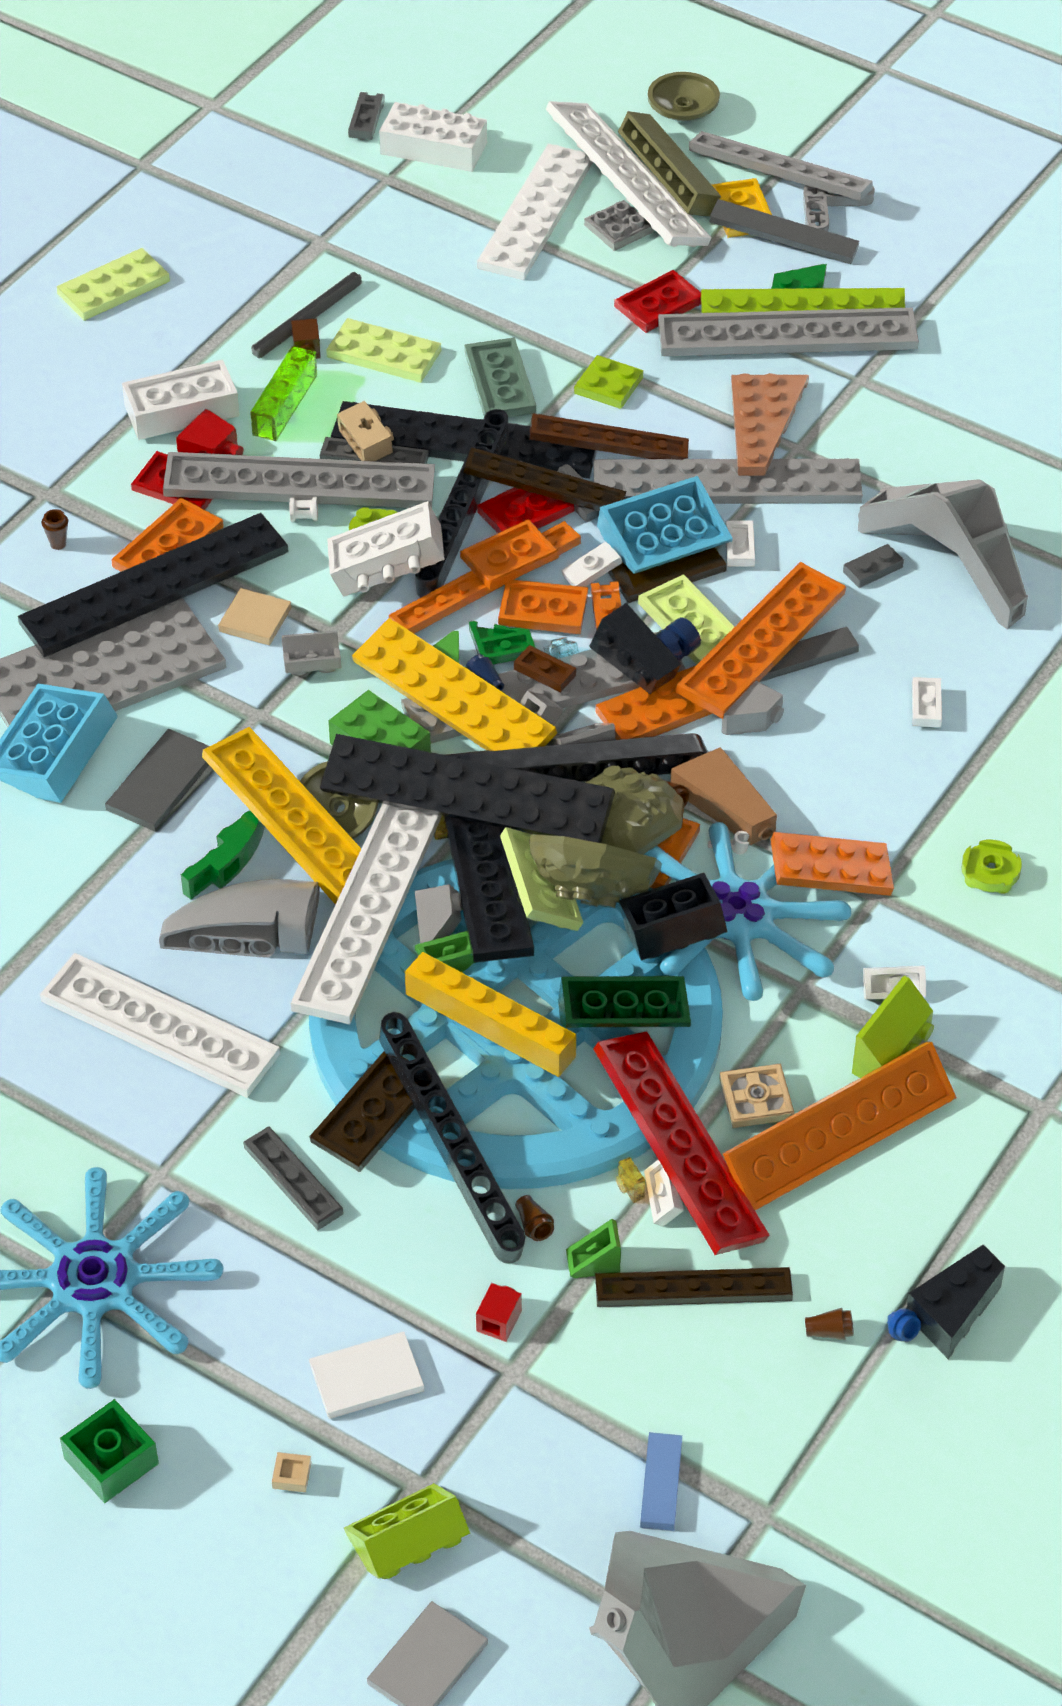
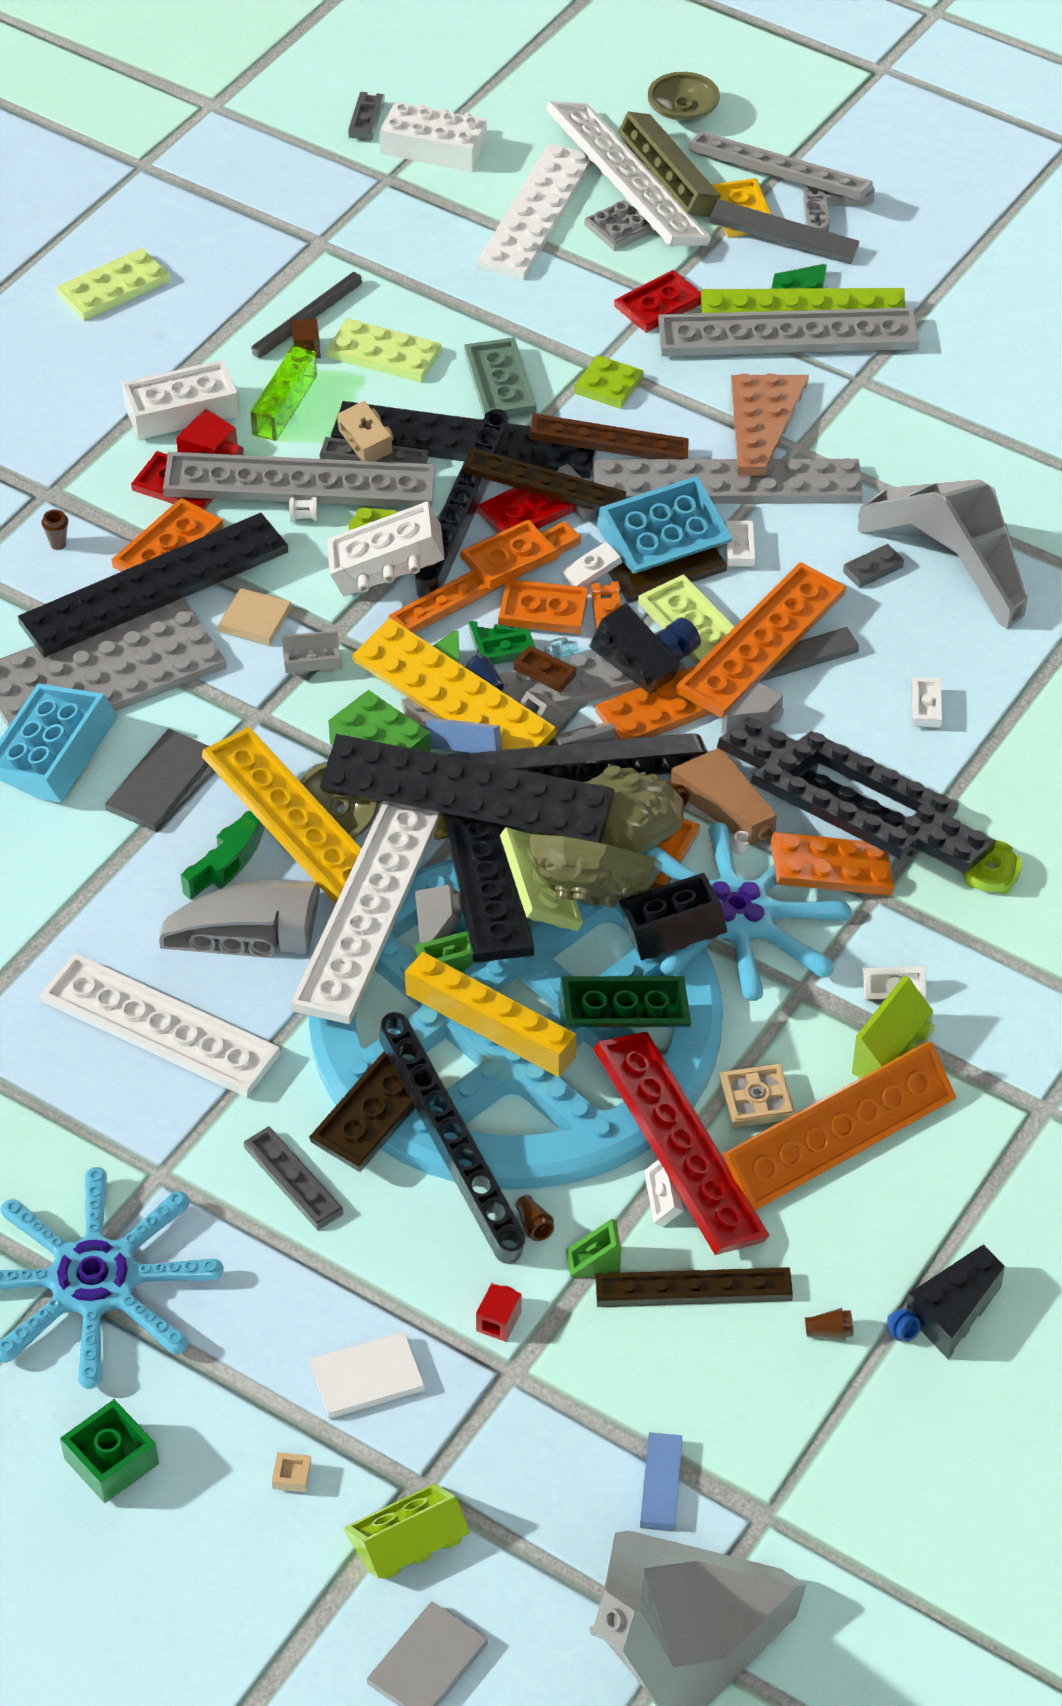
(463, 735): none -> medium blue tile
(630, 1180): clear yellow plate -> none
(790, 773): none -> black piece

